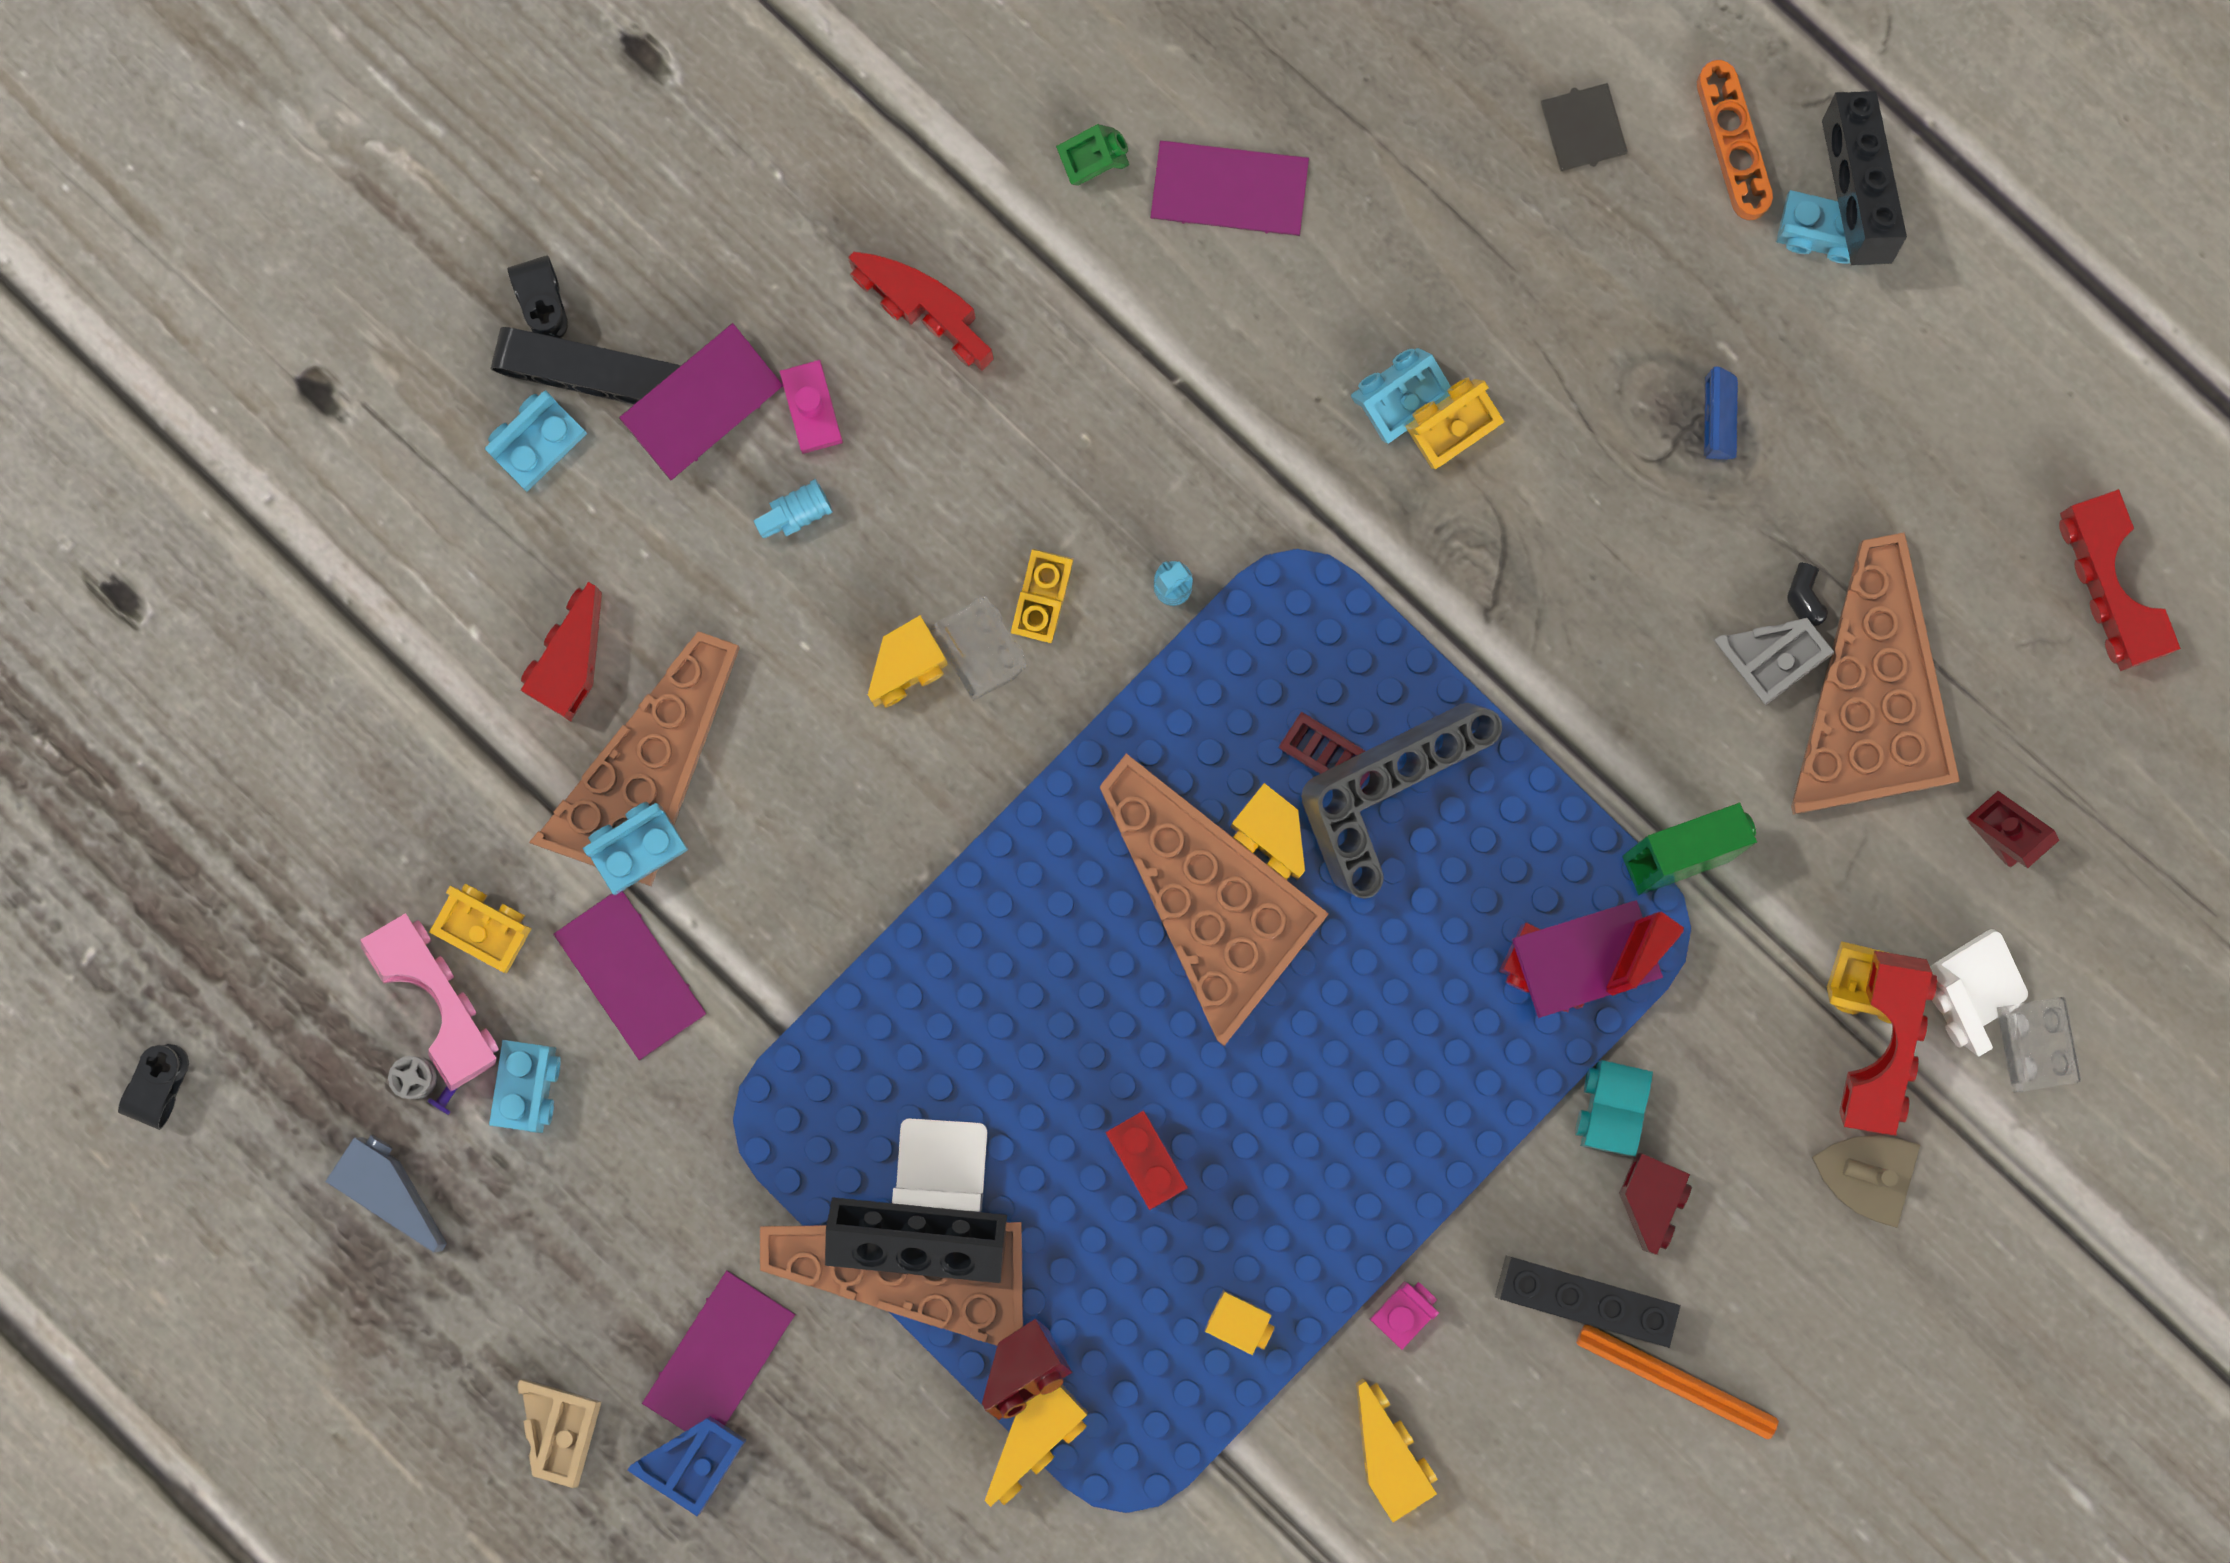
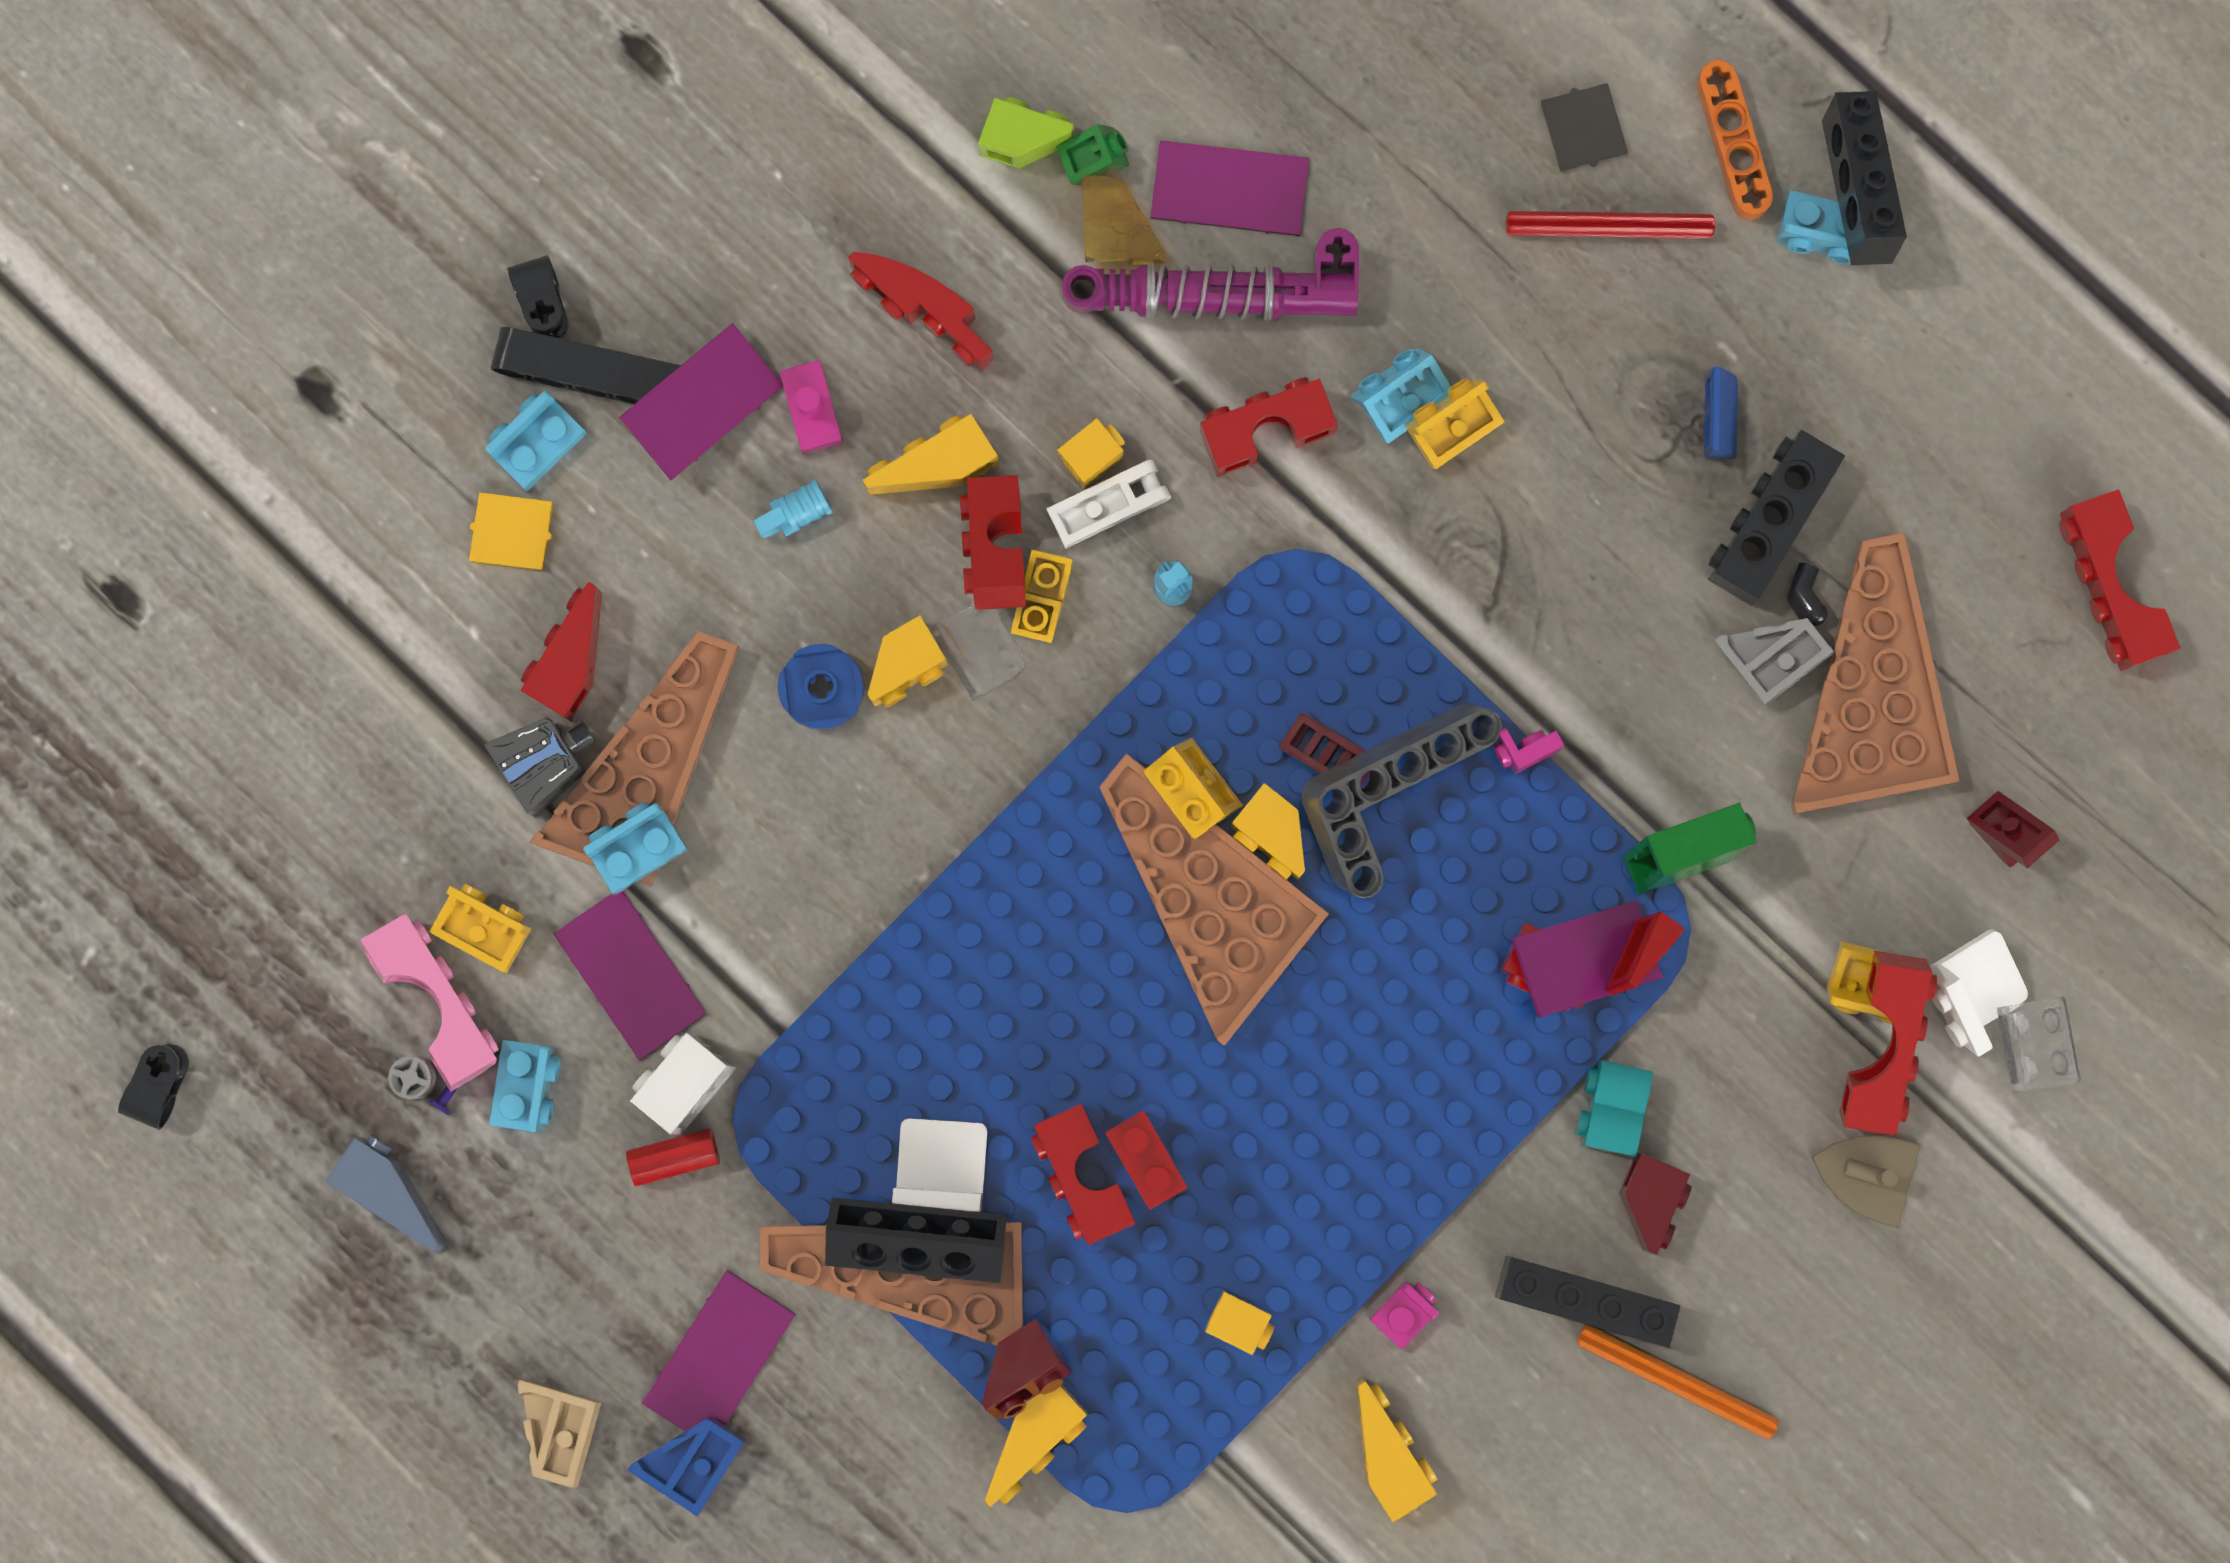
(511, 531): none -> yellow piece
(540, 761): none -> dark grey torso
(672, 1157): none -> red axle
(681, 1083): none -> white brick
(801, 673): none -> blue plate
(938, 463): none -> yellow slope
(995, 572): none -> red arch
(1021, 135): none -> lime slope
(1092, 452): none -> yellow brick
(1094, 1211): none -> red arch
(1107, 504): none -> white plate
(1116, 225): none -> clear yellow slope
(1192, 787): none -> yellow bracket
(1210, 291): none -> magenta piece
(1300, 409): none -> red arch
(1535, 749): none -> dark pink bracket
(1610, 224): none -> red axle
(1817, 466): none -> black brick

